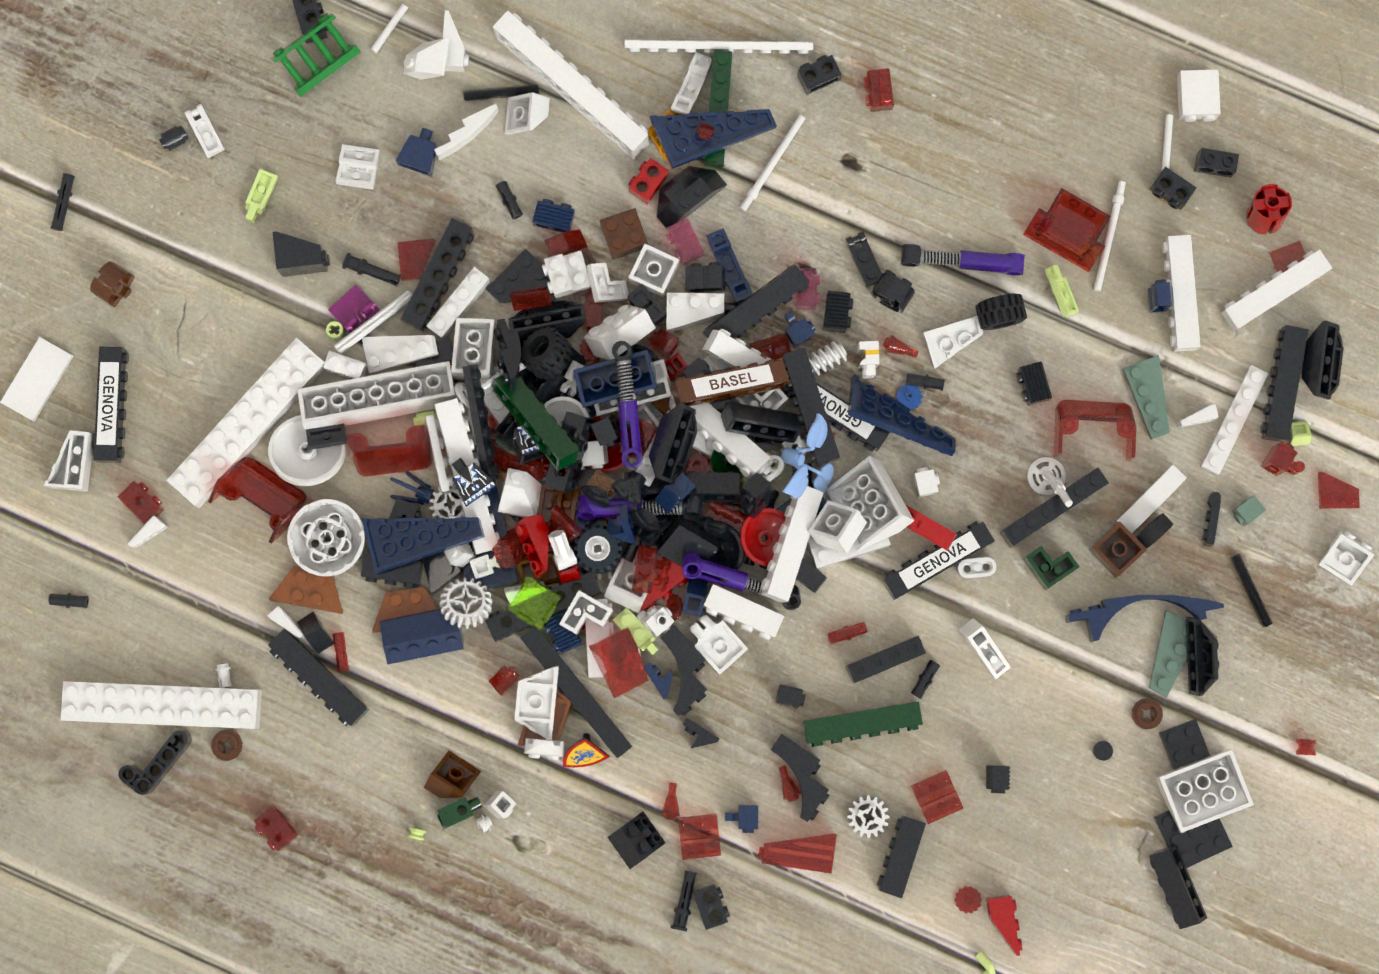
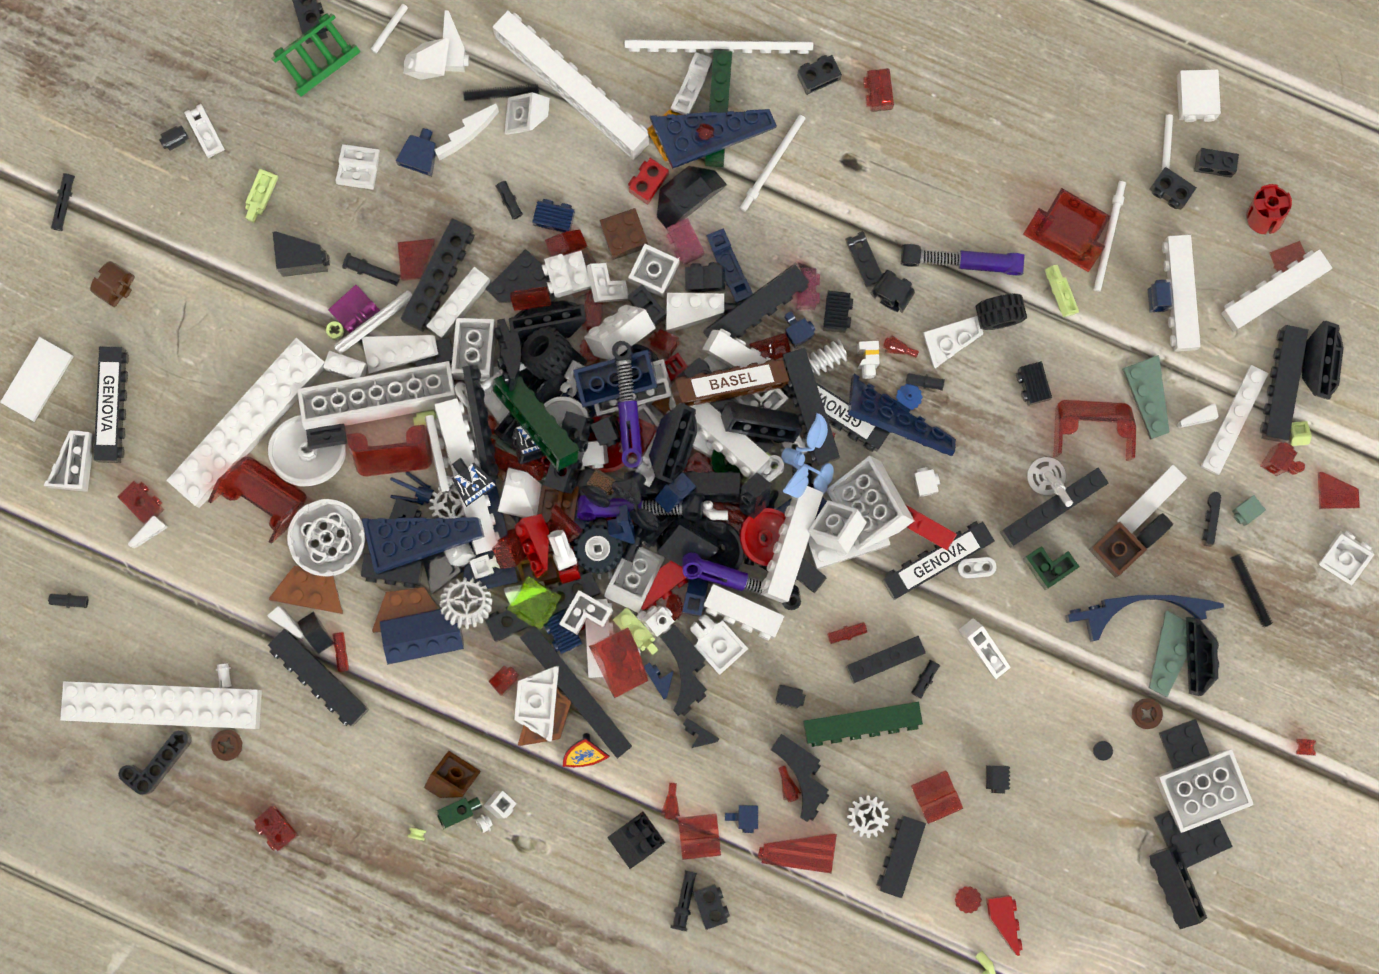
(537, 747): white slope -> none
(645, 568): clear red brick -> none
(714, 514): none -> white arm

